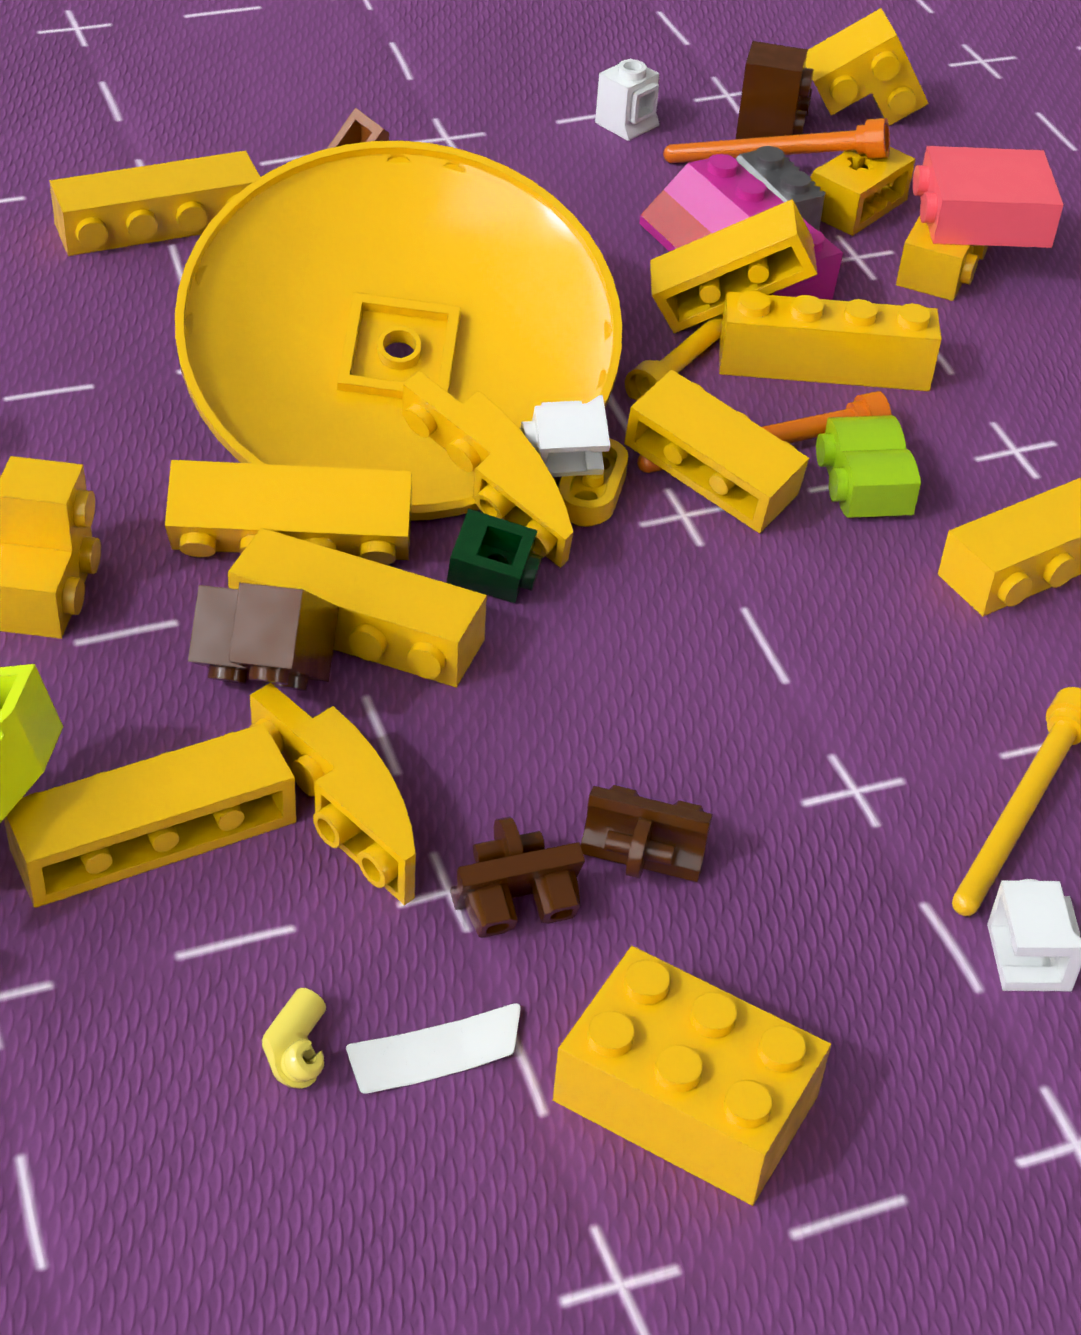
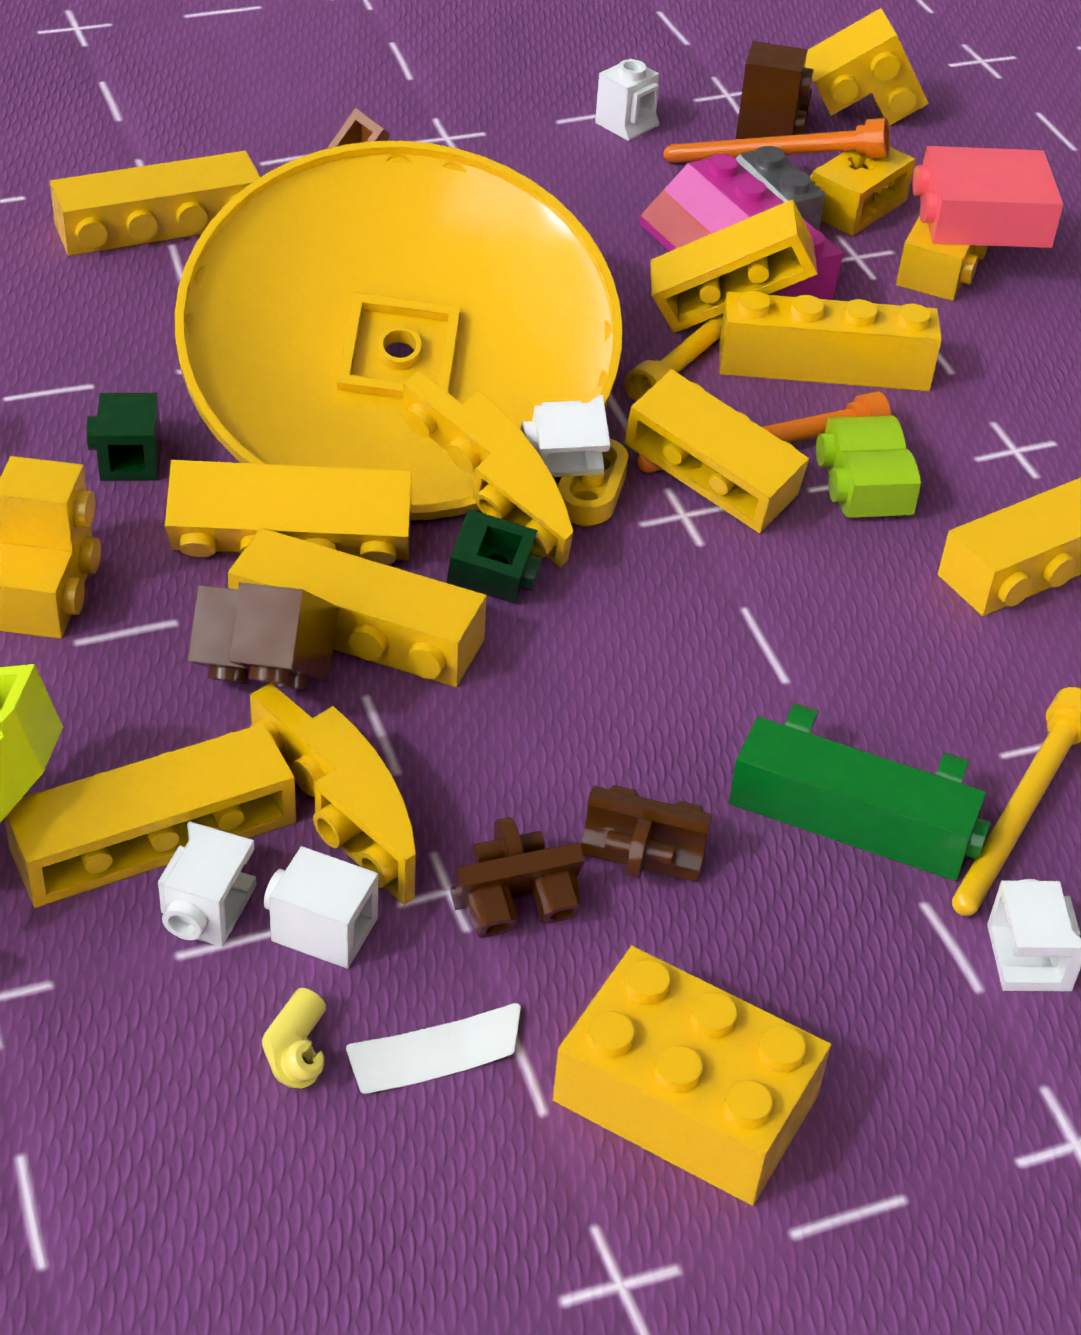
(126, 436): none -> dark green brick
(204, 885): none -> white window
(322, 906): none -> white brick
(860, 796): none -> green brick

